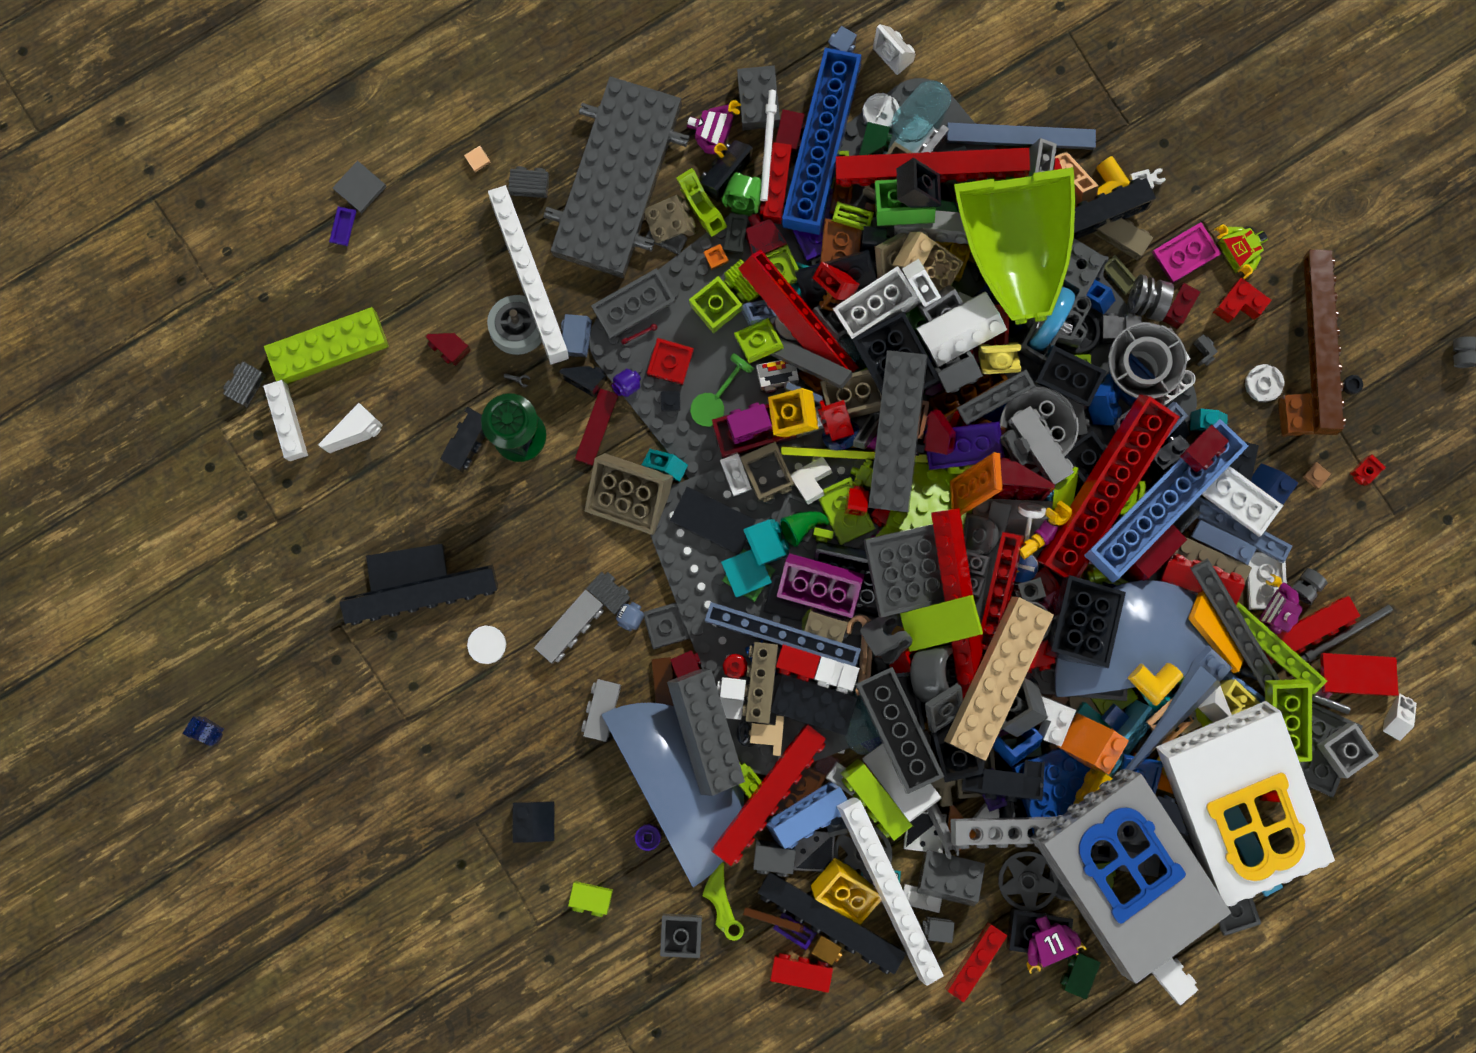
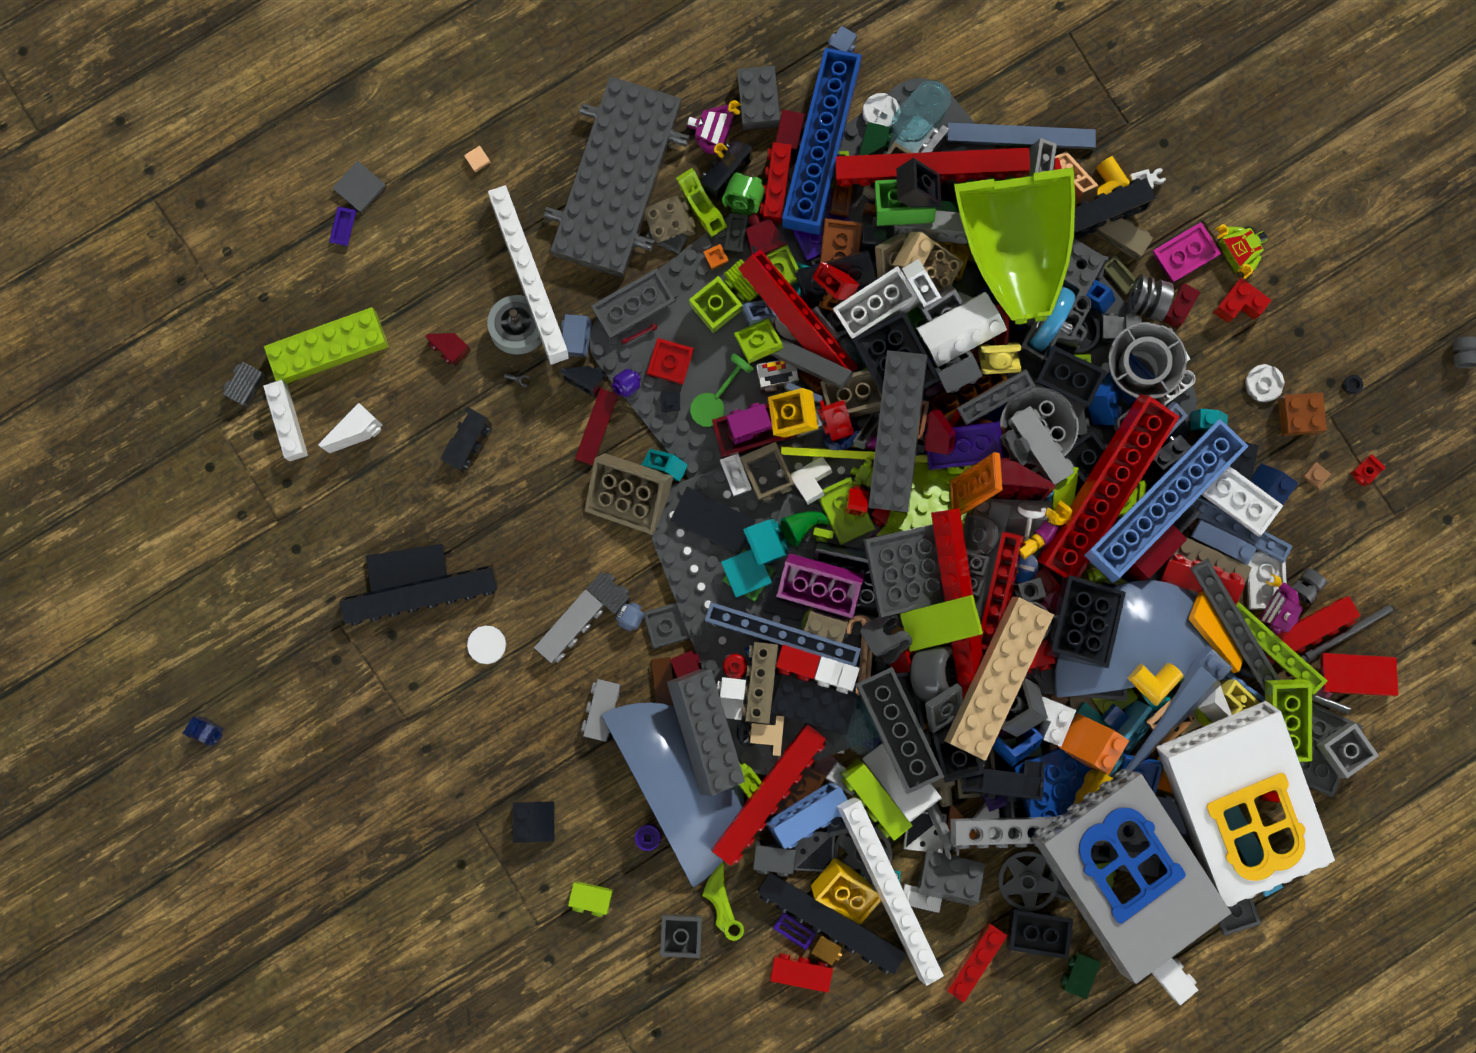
(513, 427): dark green brick -> none
(528, 182): dark grey brick -> none
(770, 110): white bar -> none
(773, 920): reddish brown tile -> none
(836, 217): lime tile -> none
(893, 49): white slope -> none
(938, 929): dark grey brick -> none
(1051, 944): magenta torso -> none
(1204, 448): dark red brick -> none
(1206, 347): dark grey bracket -> none
(1323, 342): reddish brown brick -> none
(1400, 717): white slope -> none

